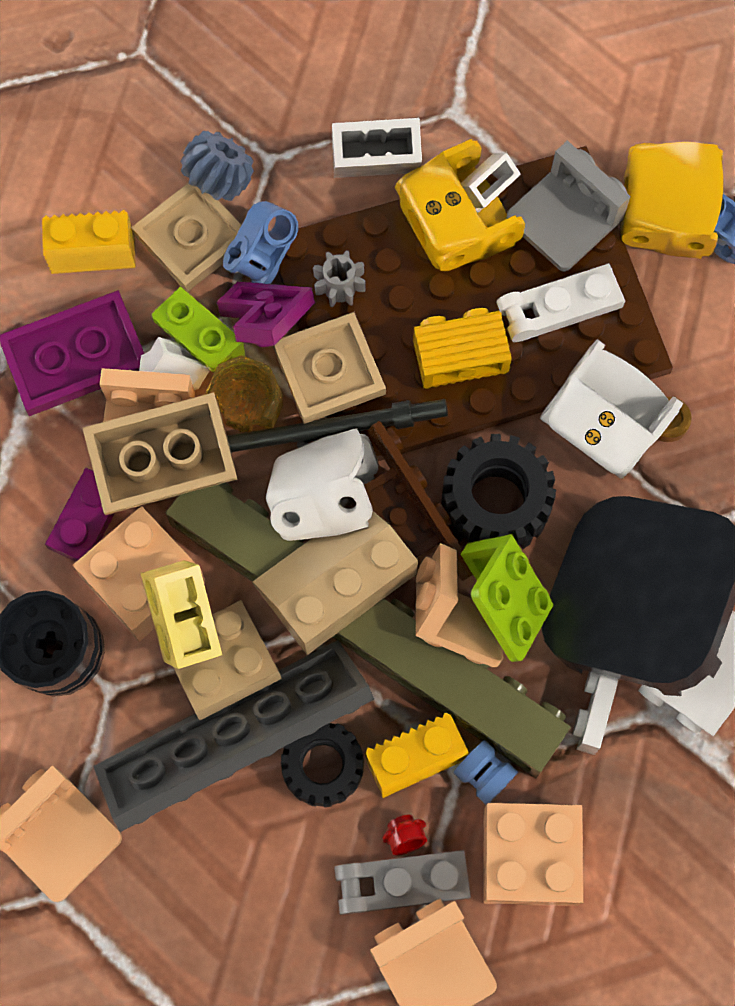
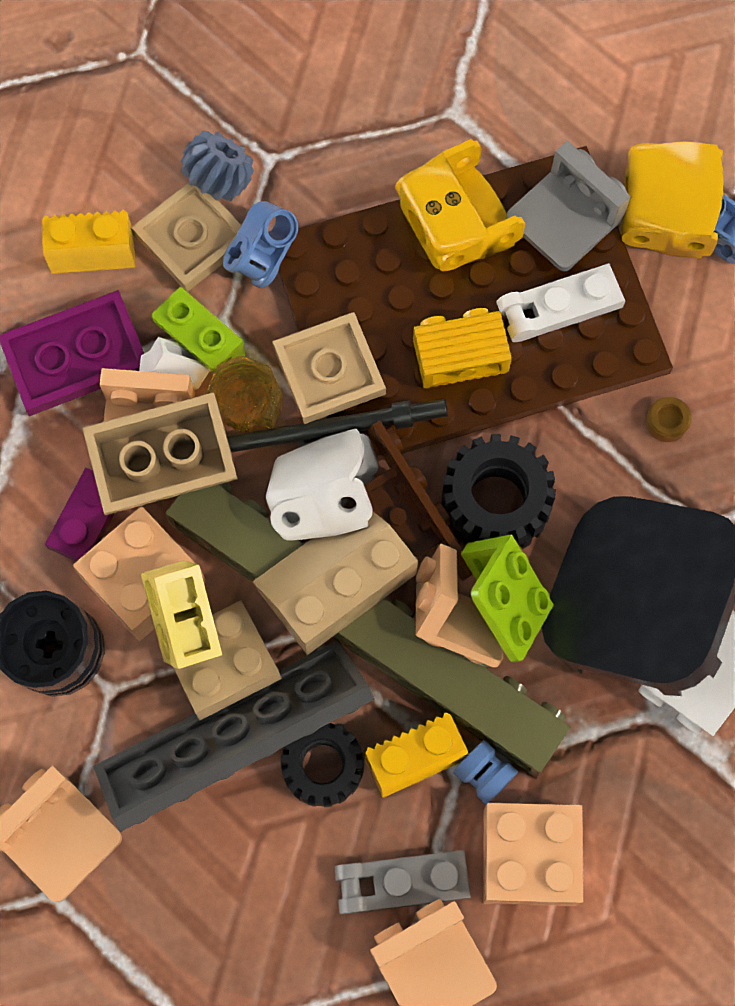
(264, 310): magenta plate -> none
(331, 285): light grey gear -> none
(376, 147): white brick -> none
(405, 834): red plate -> none
(502, 168): white piece -> none
(591, 723): white plate -> none
(610, 410): white piece -> none

